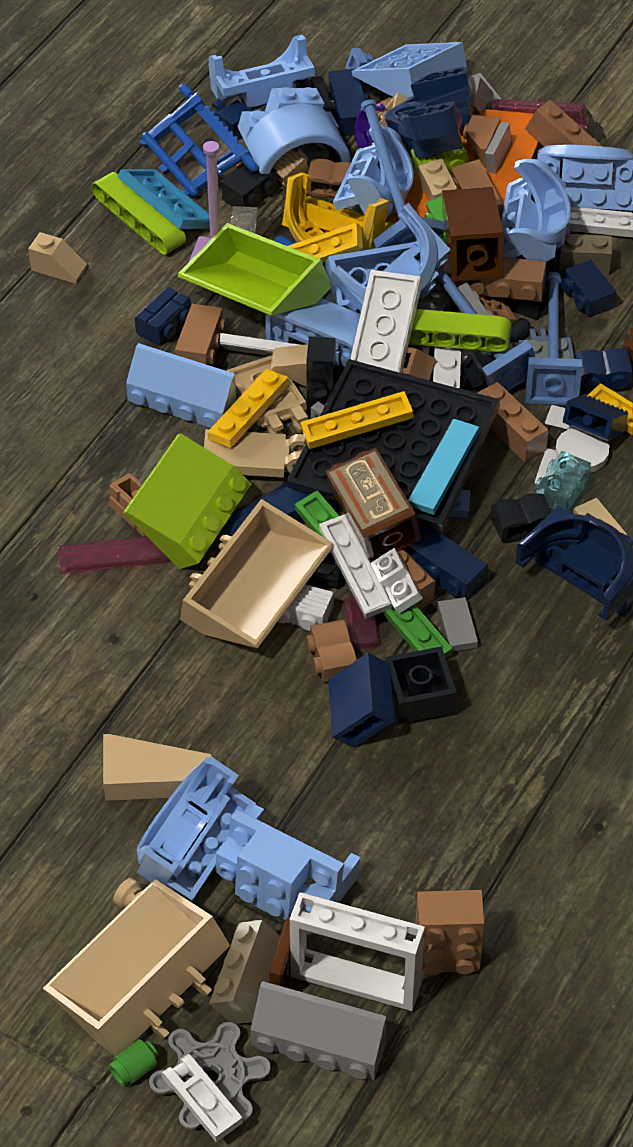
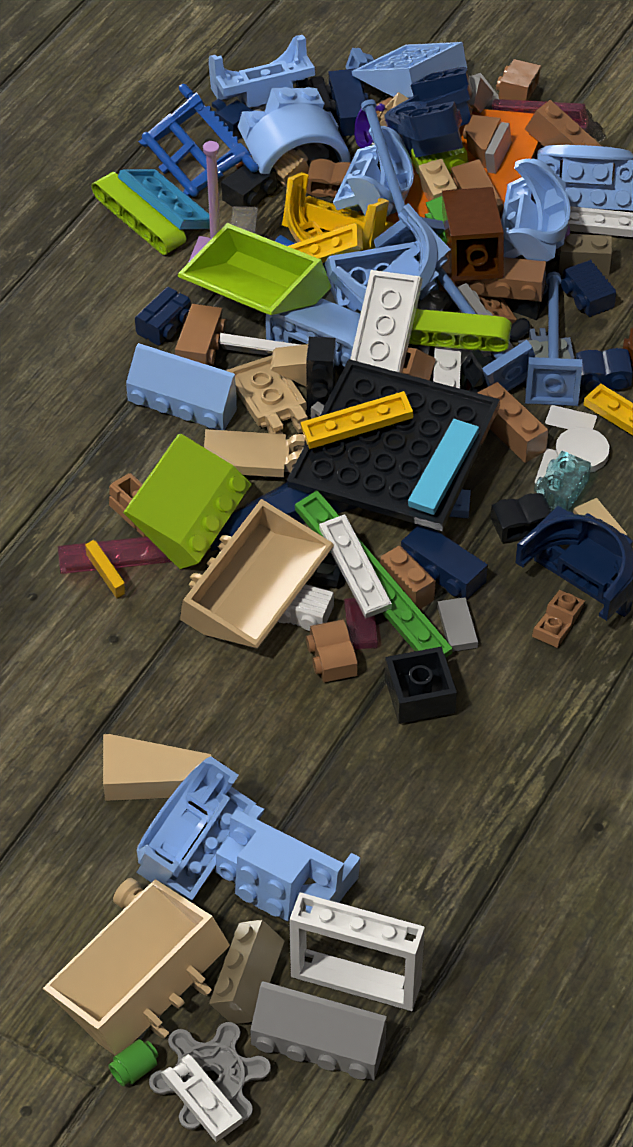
(55, 258): tan slope -> none
(105, 568): none -> yellow tile
(248, 408): yellow plate -> none
(281, 966): reddish brown tile -> none
(361, 700): dark blue brick -> none
(374, 504): slope -> none
(396, 580): white slope -> none
(451, 930): medium nougat brick -> none
(518, 81): none -> medium nougat brick
(558, 619): none -> medium nougat slope
(595, 417): dark blue brick -> none

